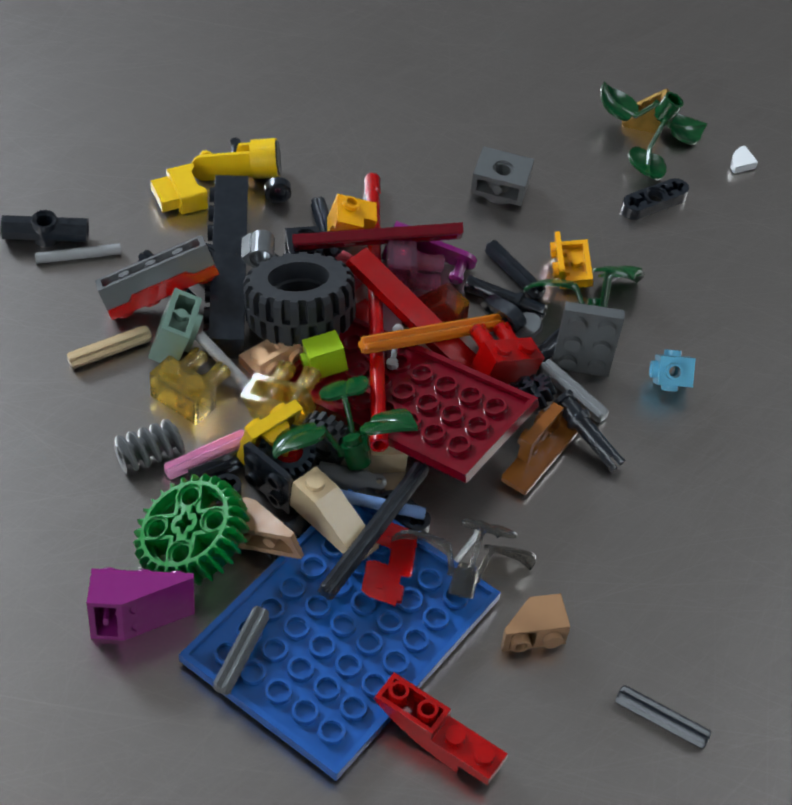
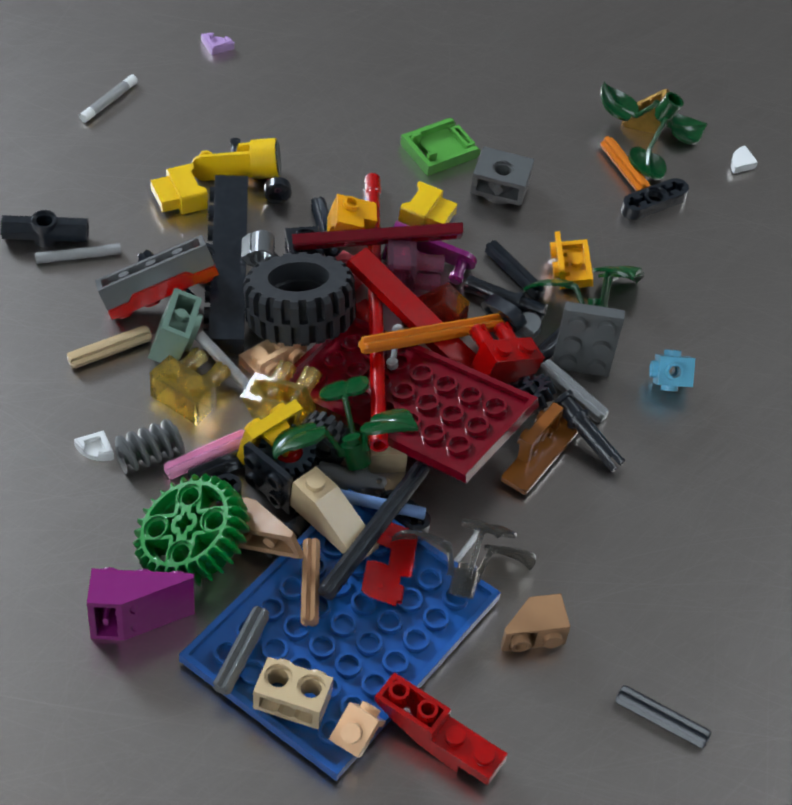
(95, 447): none -> white tile
(108, 98): none -> light grey bar
(216, 44): none -> lavender tile
(289, 699): none -> tan brick
(310, 582): none -> medium nougat axle
(324, 353): lime brick -> none
(357, 727): none -> light nougat bracket
(427, 207): none -> yellow piece
(442, 143): none -> bright green container
(623, 164): none -> orange axle

